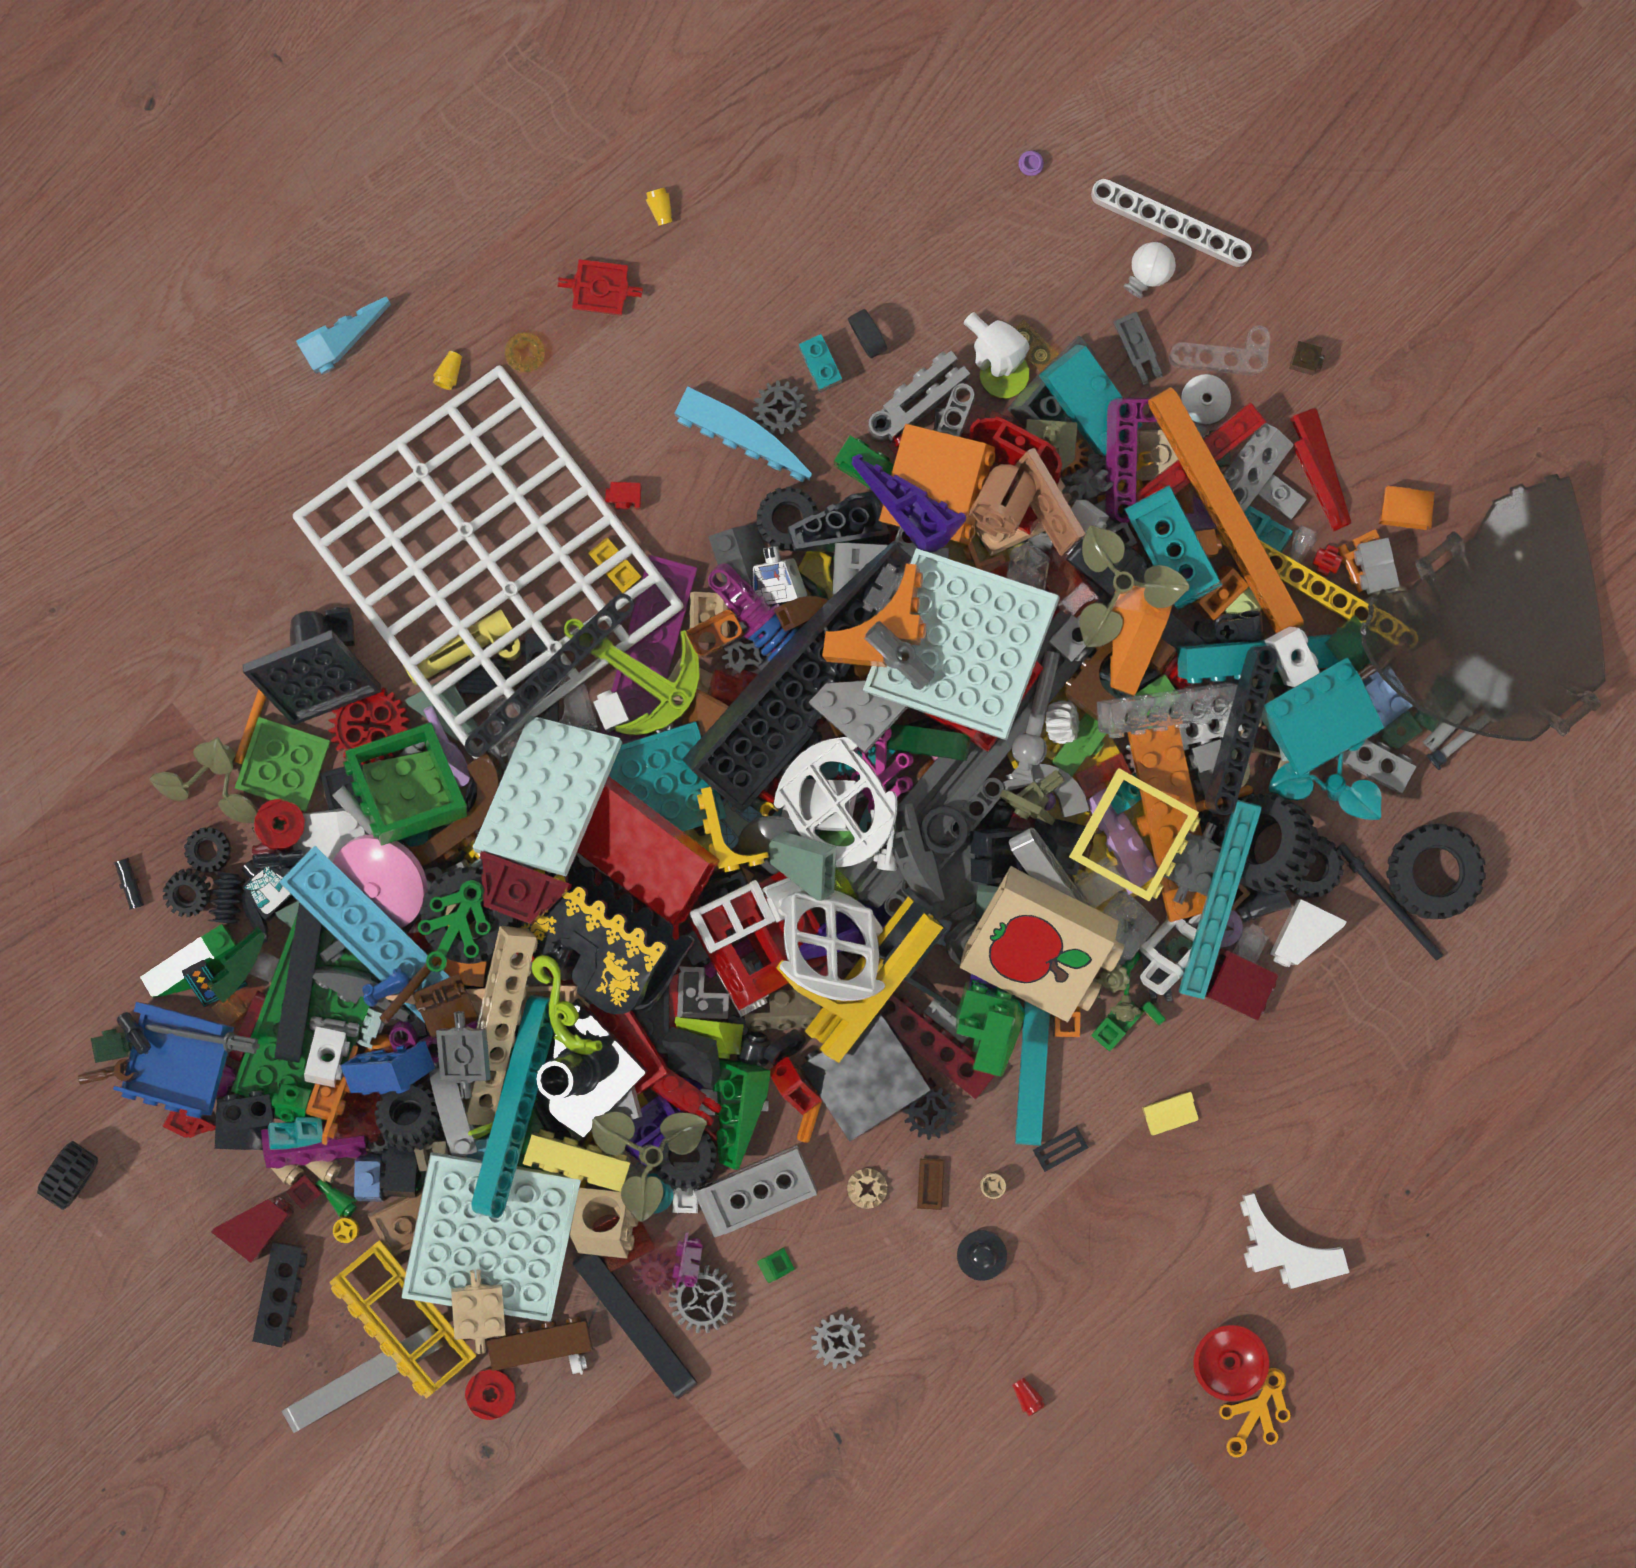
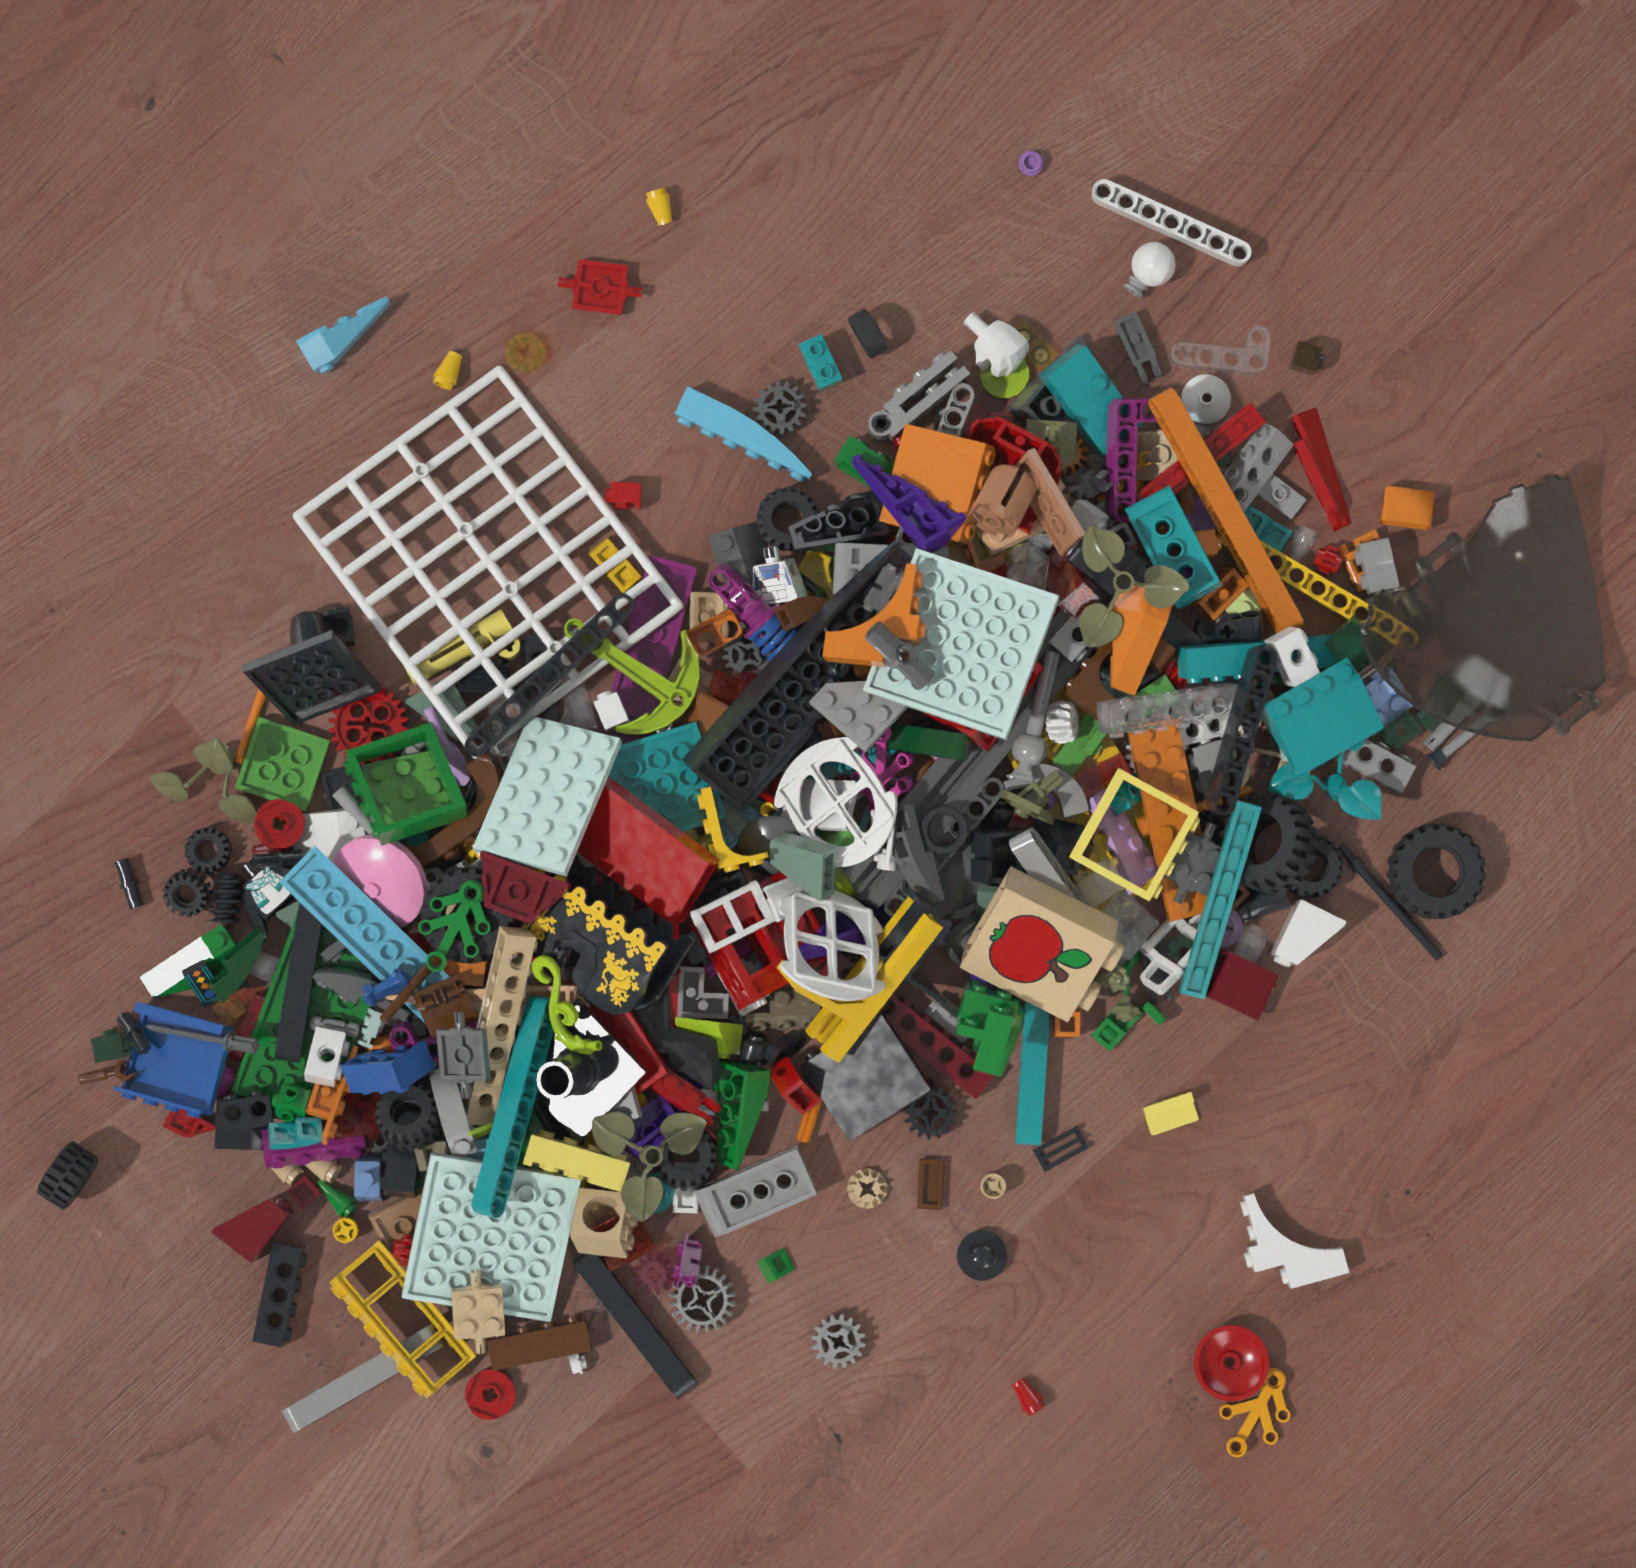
(402, 1249): none -> red gear

